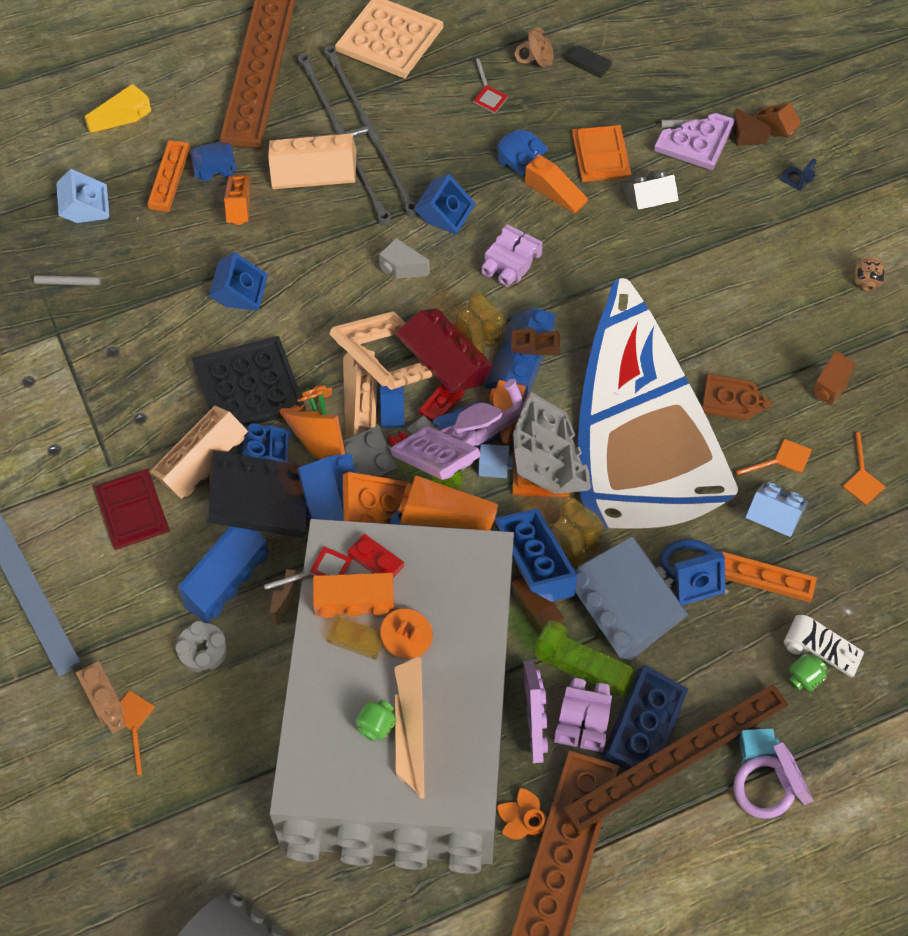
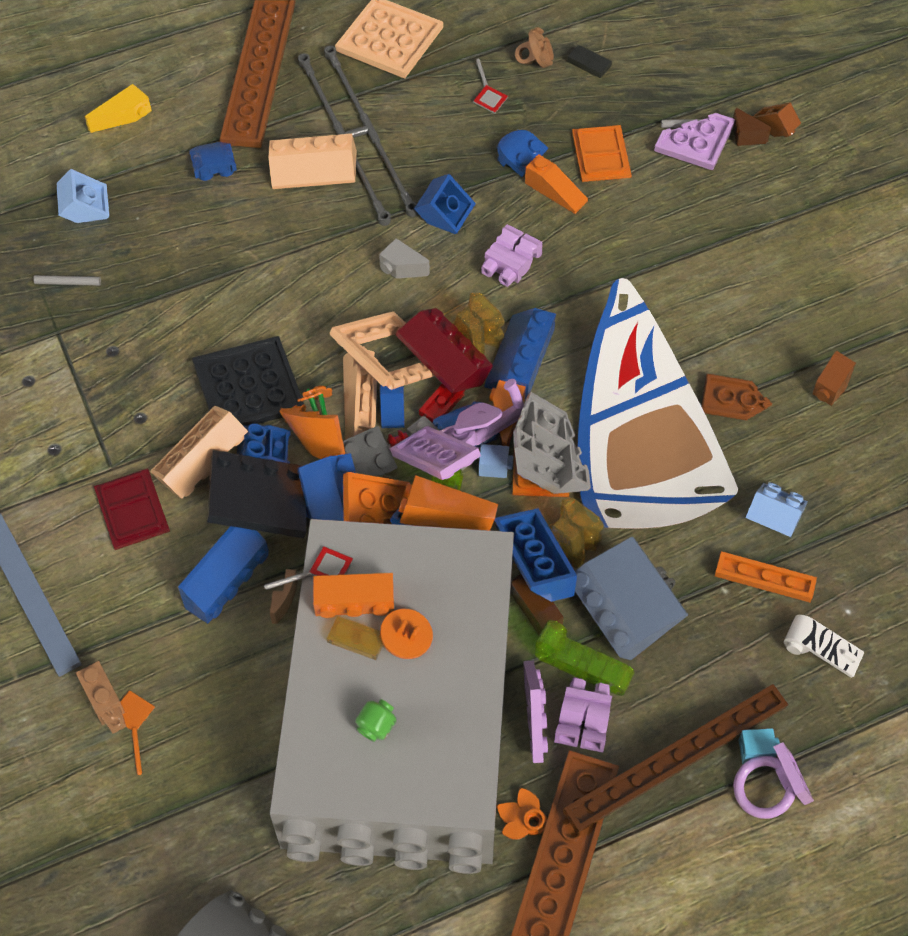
(168, 176): orange plate -> none
(202, 660): light grey plate -> none
(237, 199): orange slope -> none
(238, 283): blue slope -> none
(374, 556): red plate -> none
(410, 725): light nougat wedge -> none
(532, 343): reddish brown slope -> none
(644, 718): dark blue slope -> none
(650, 190): slope -> none
(695, 577): blue tile -> none
(790, 456): orange piece -> none
(806, 176): dark blue bracket -> none
(807, 672): bright green head -> none
(862, 484): orange piece -> none
(869, 273): medium nougat head -> none

